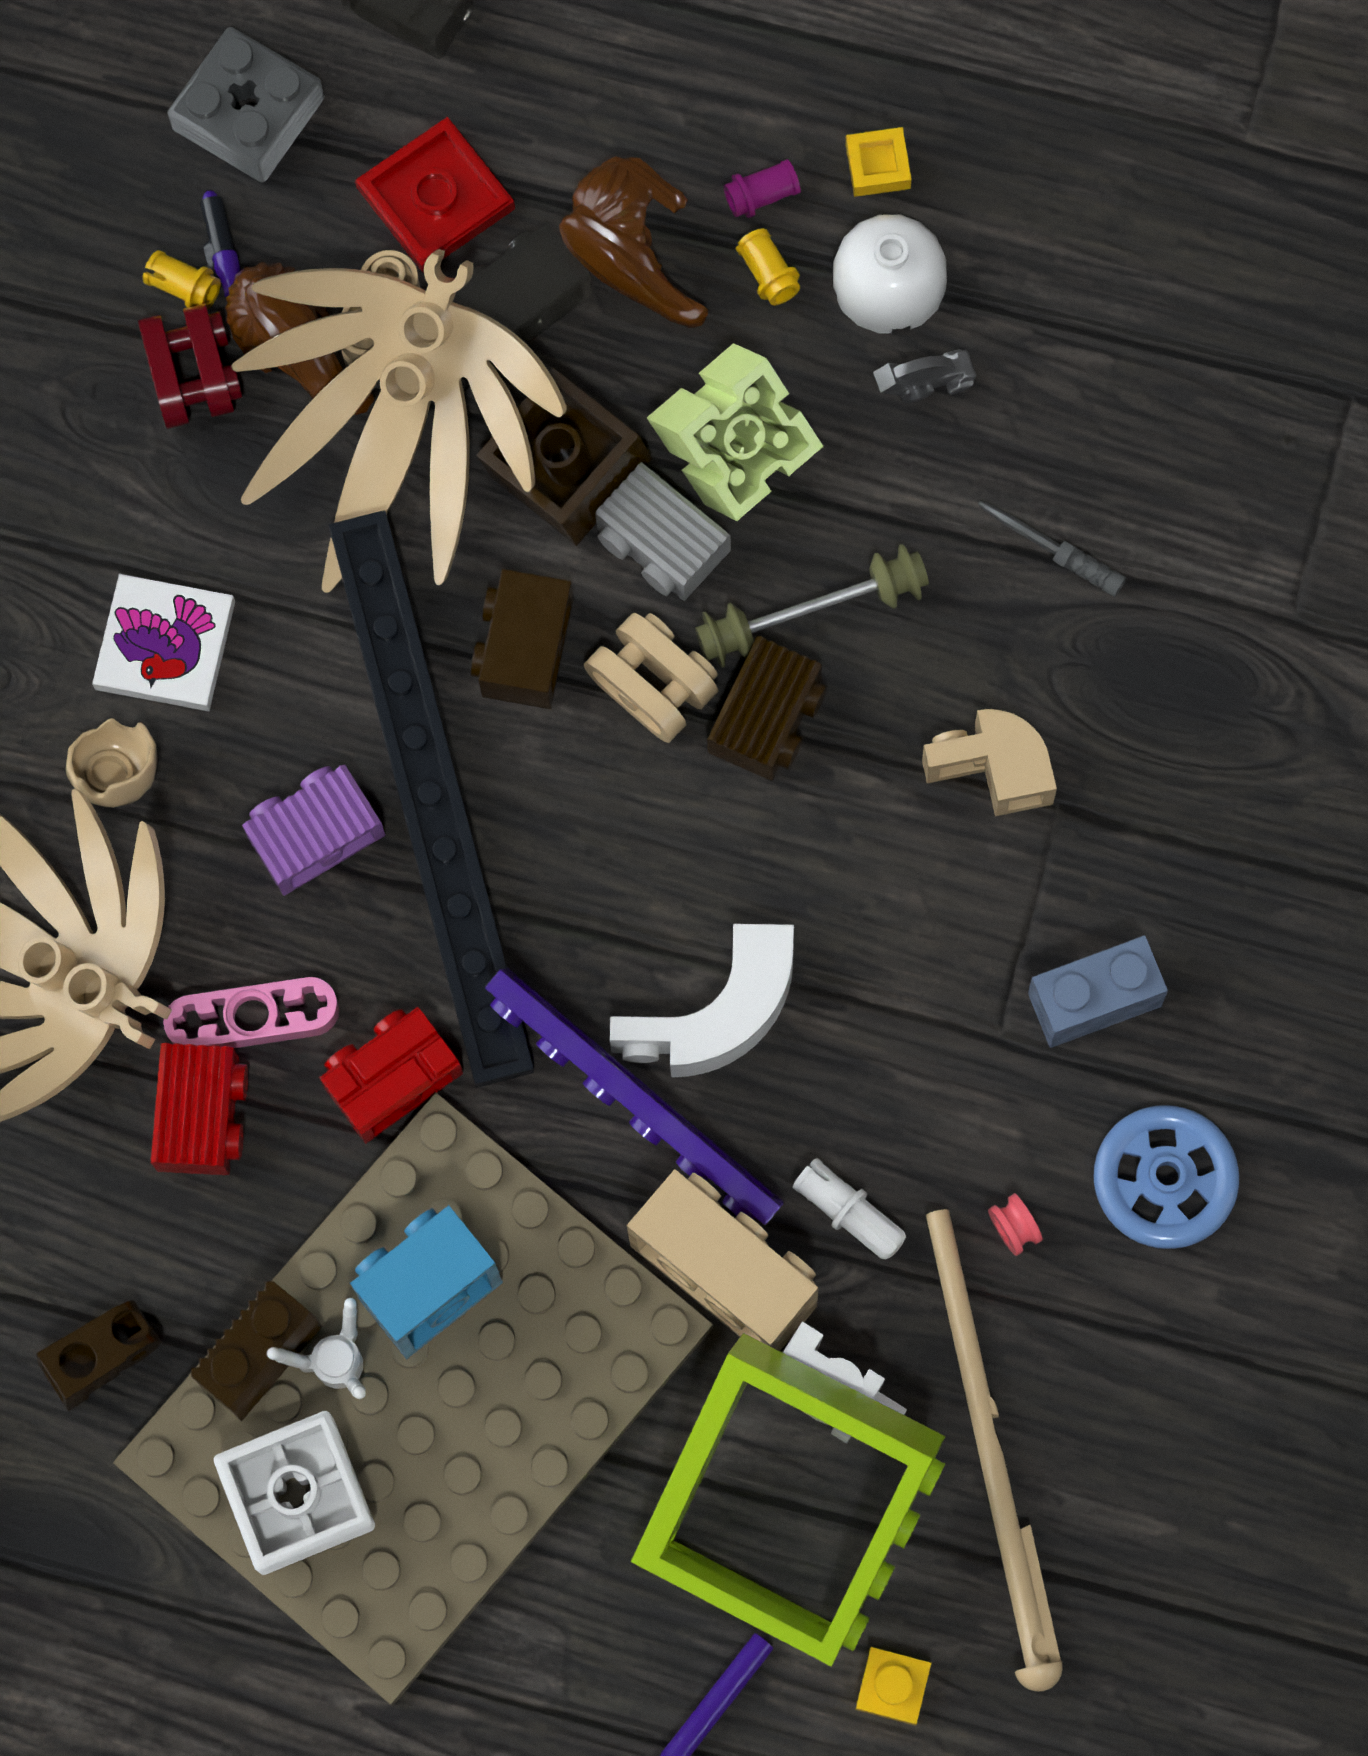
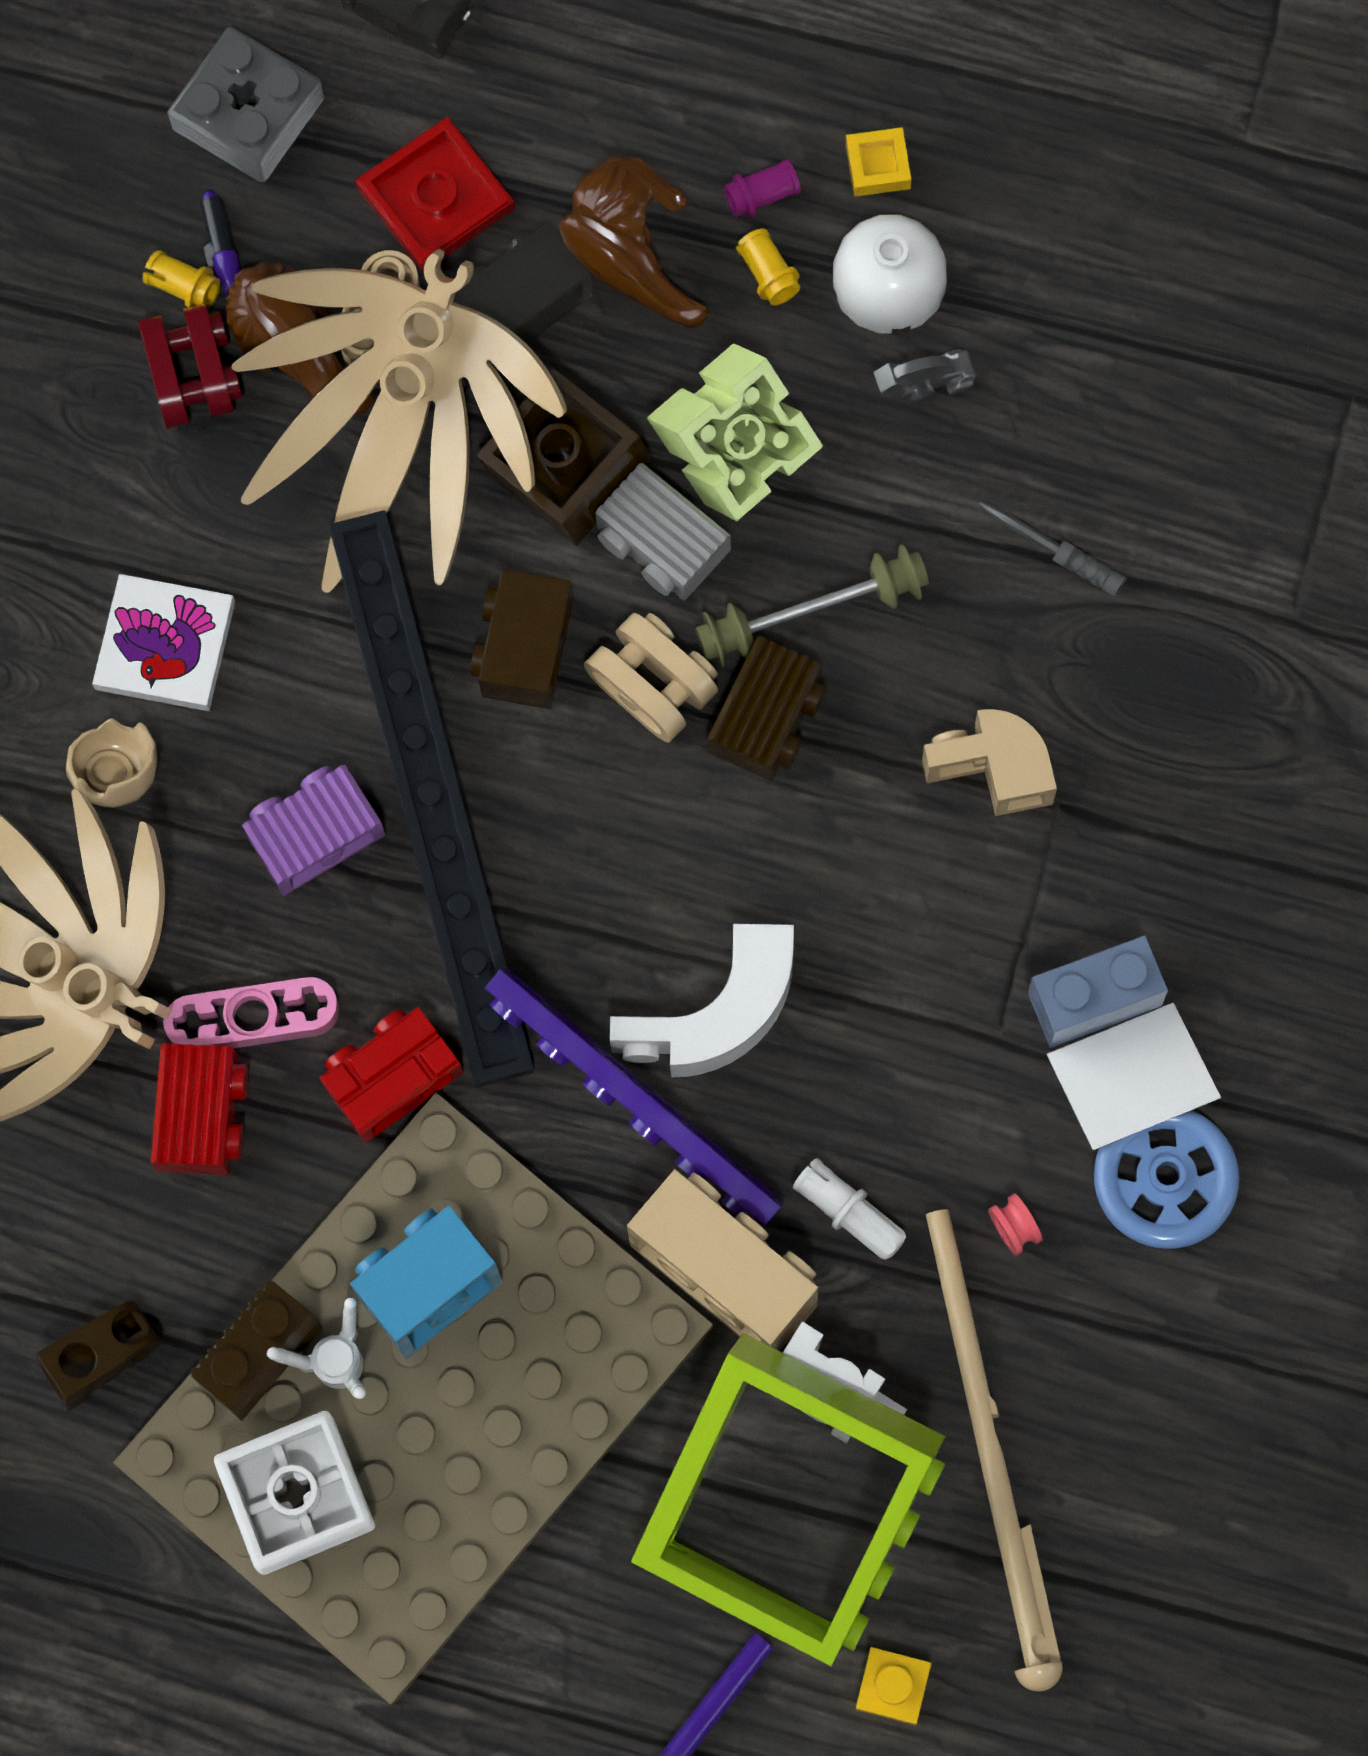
(1133, 1076): none -> white sticker

